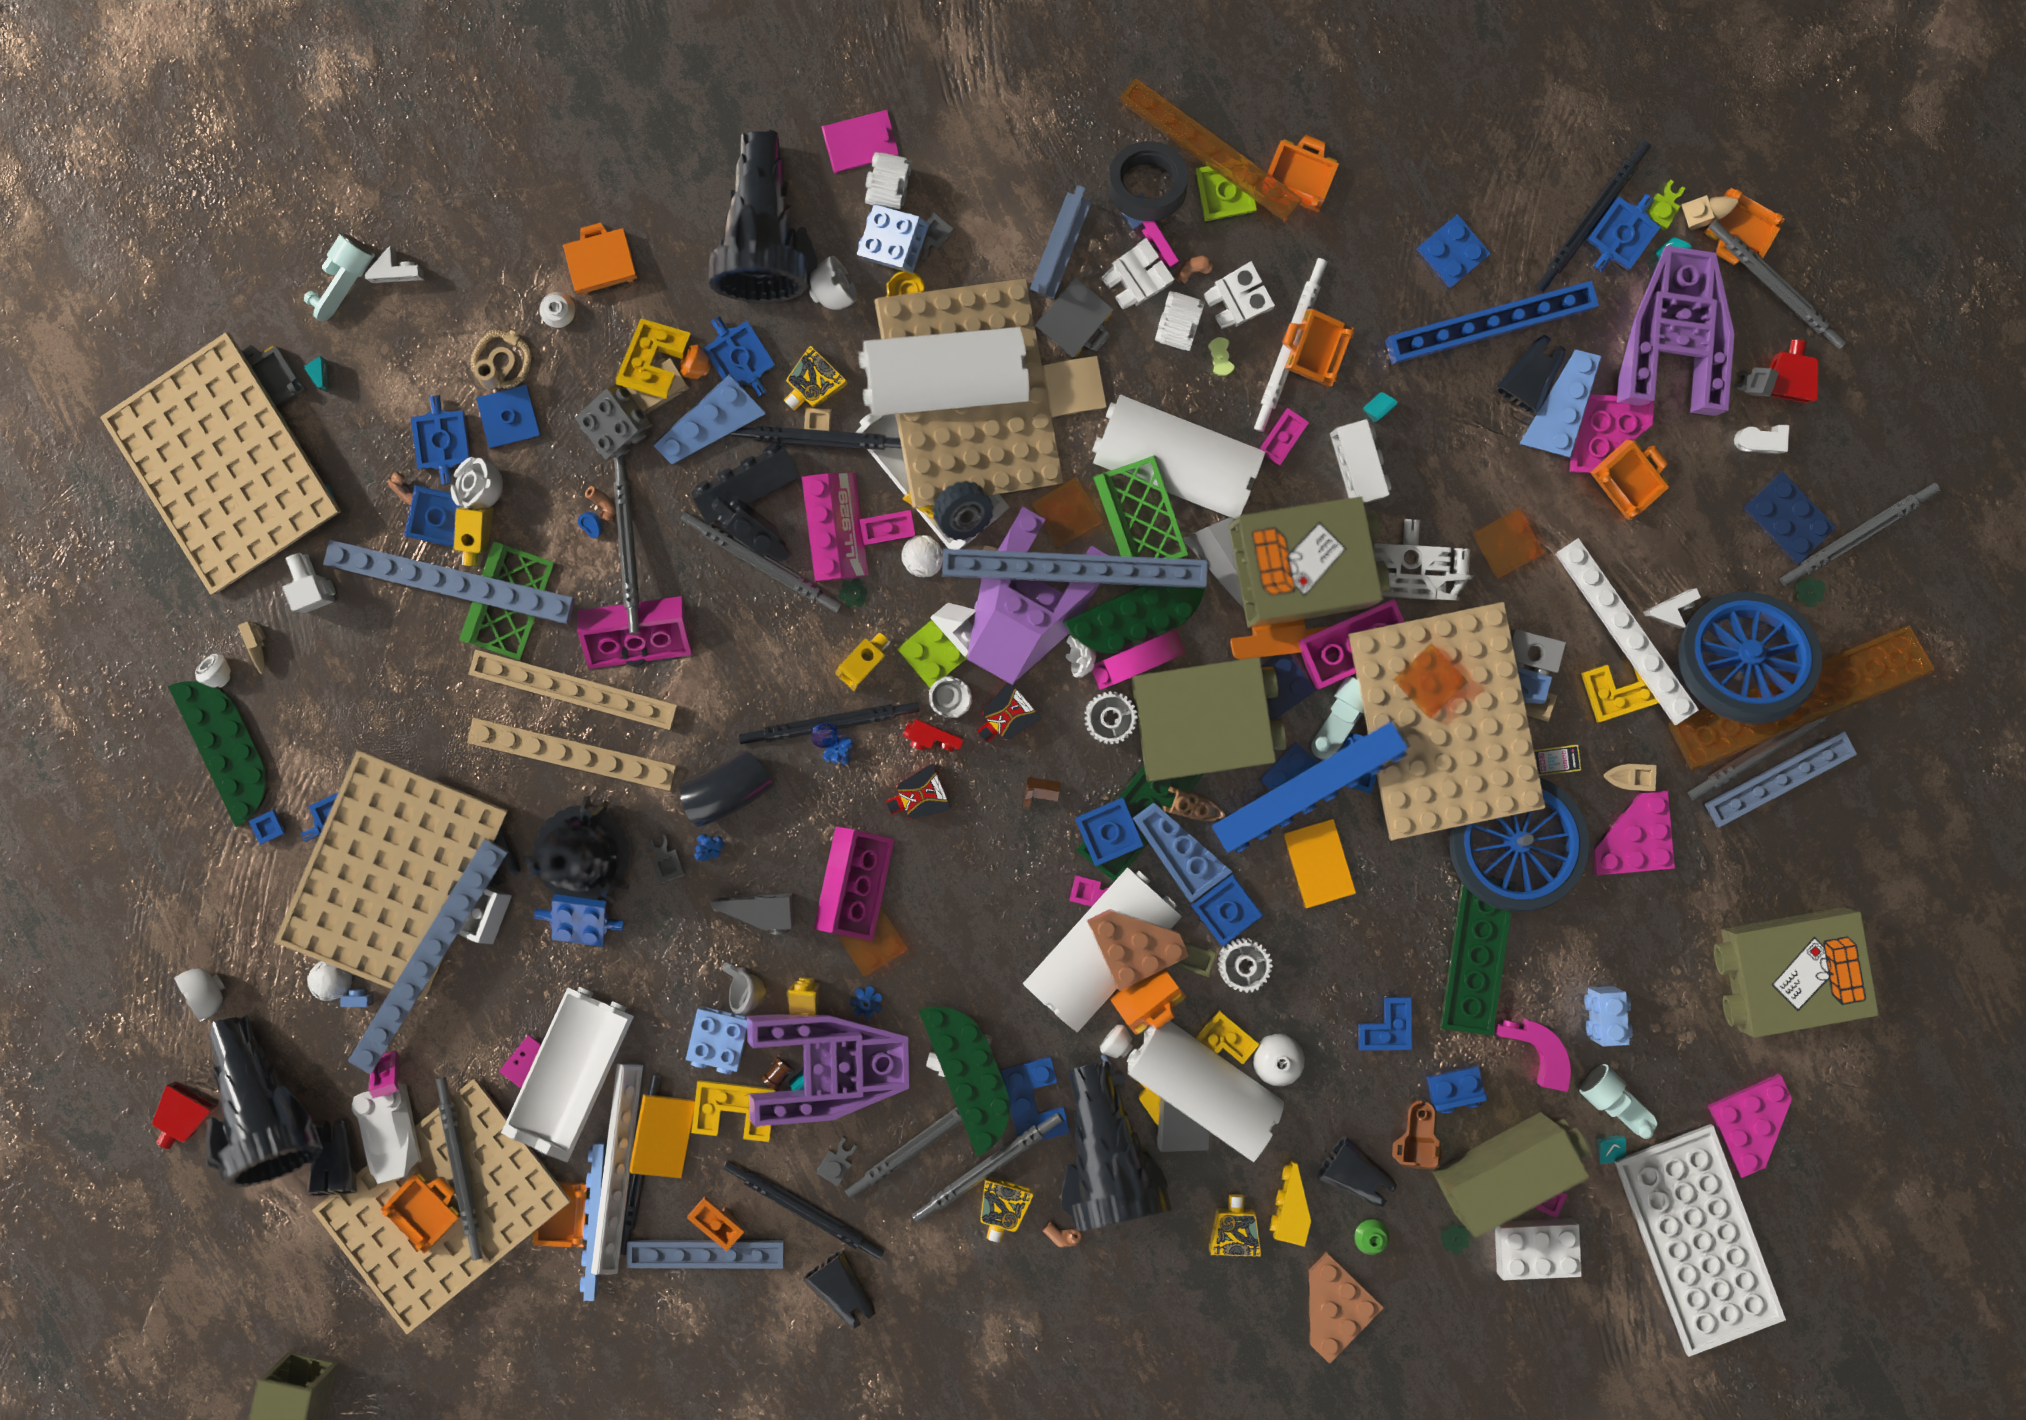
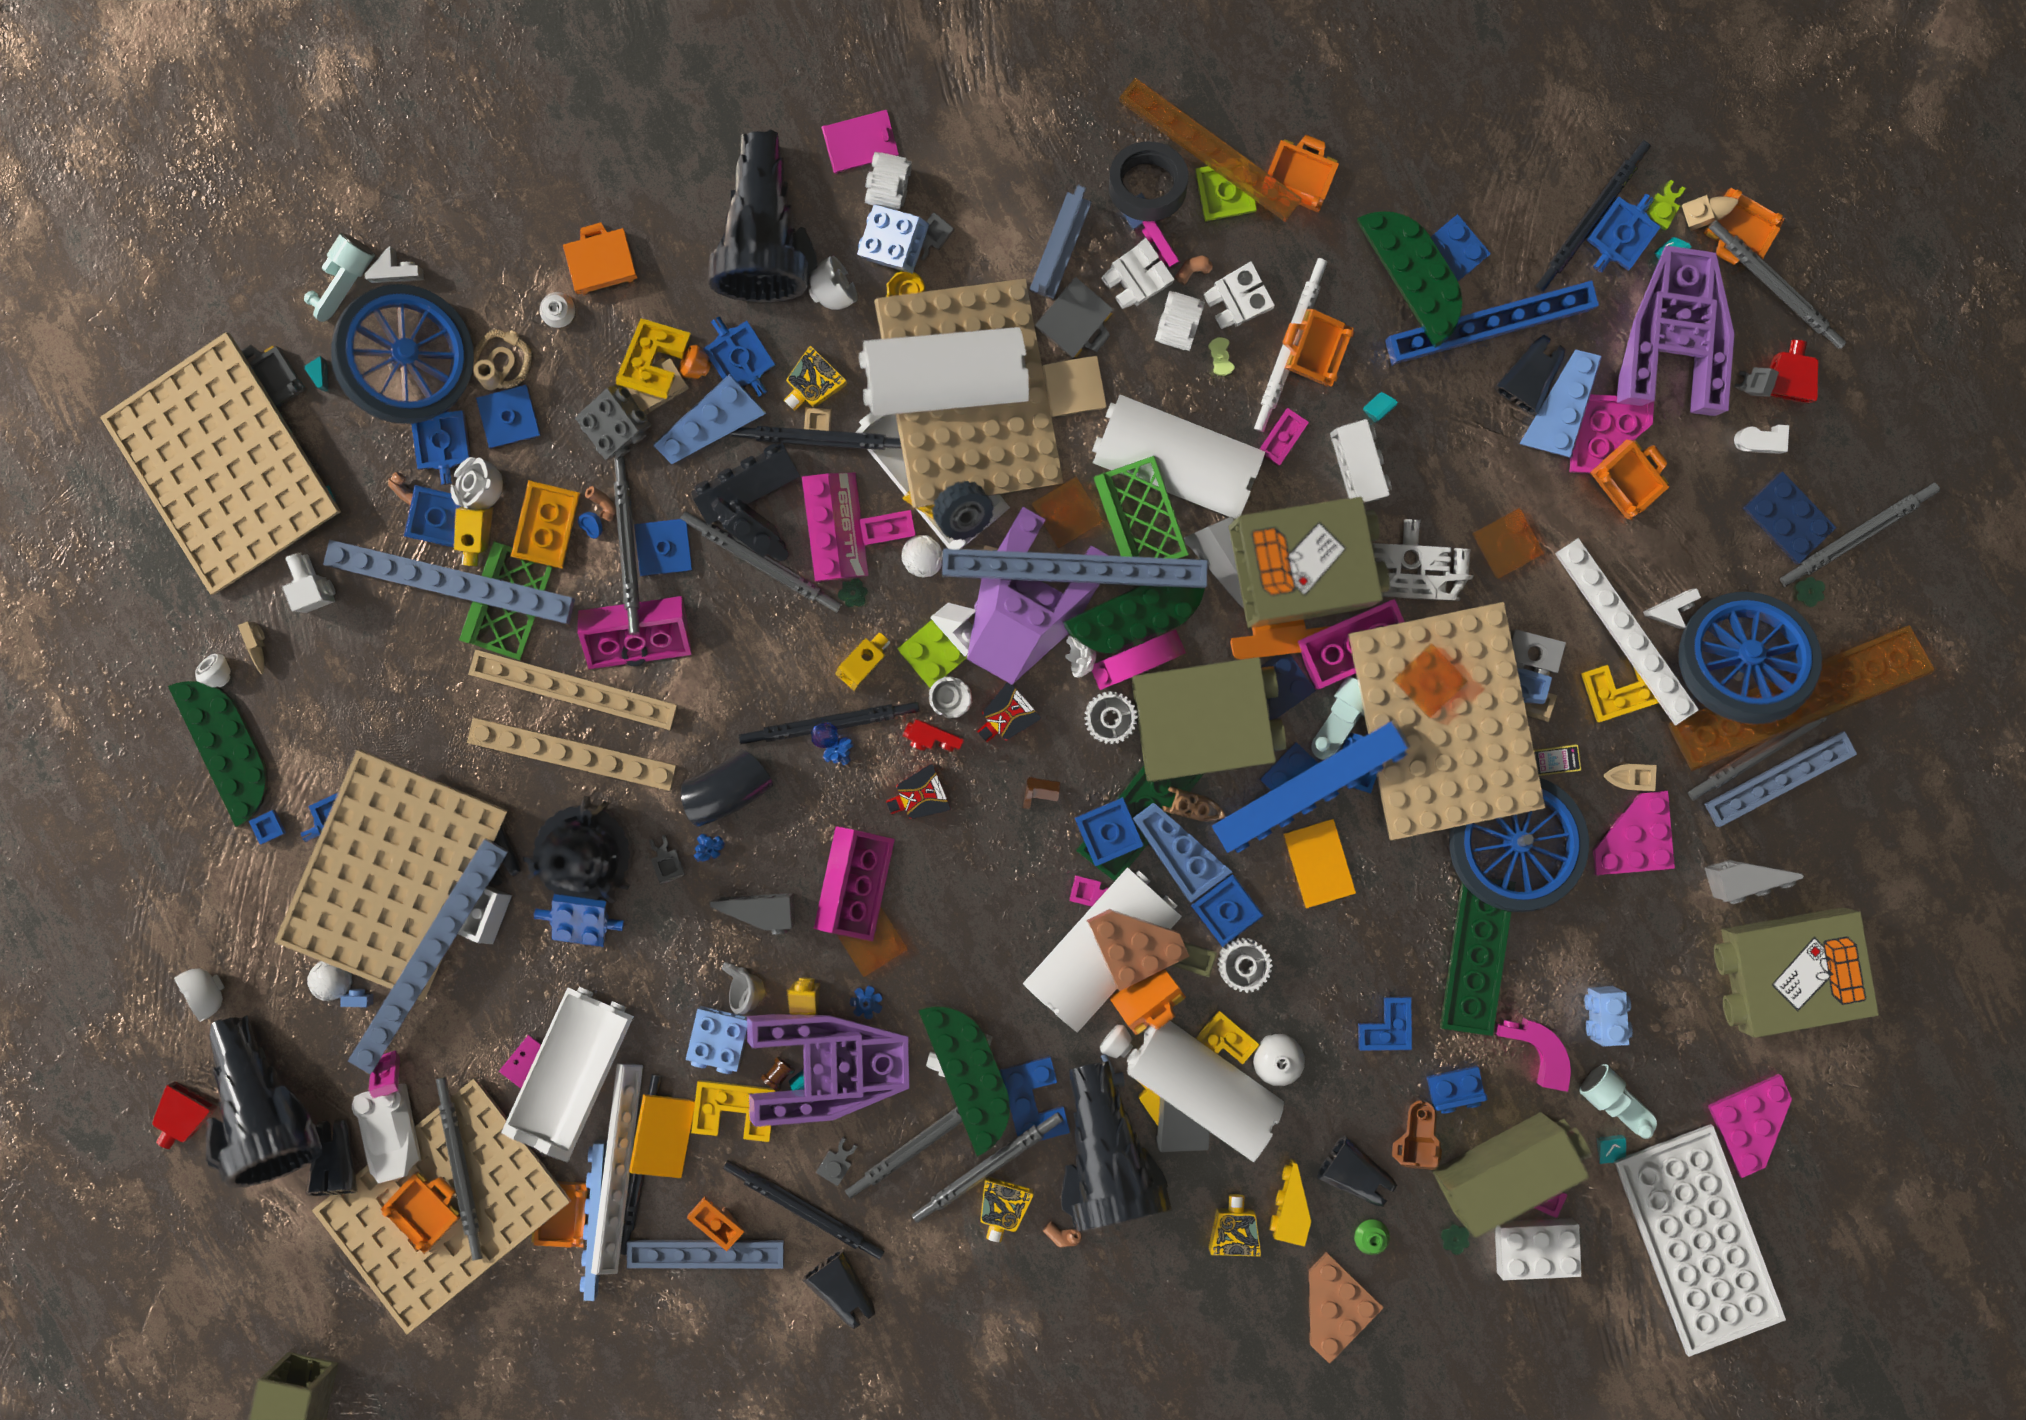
(402, 353): none -> wheel
(545, 524): none -> light orange tile
(663, 547): none -> blue plate
(1417, 271): none -> dark green plate
(1735, 880): none -> light grey slope

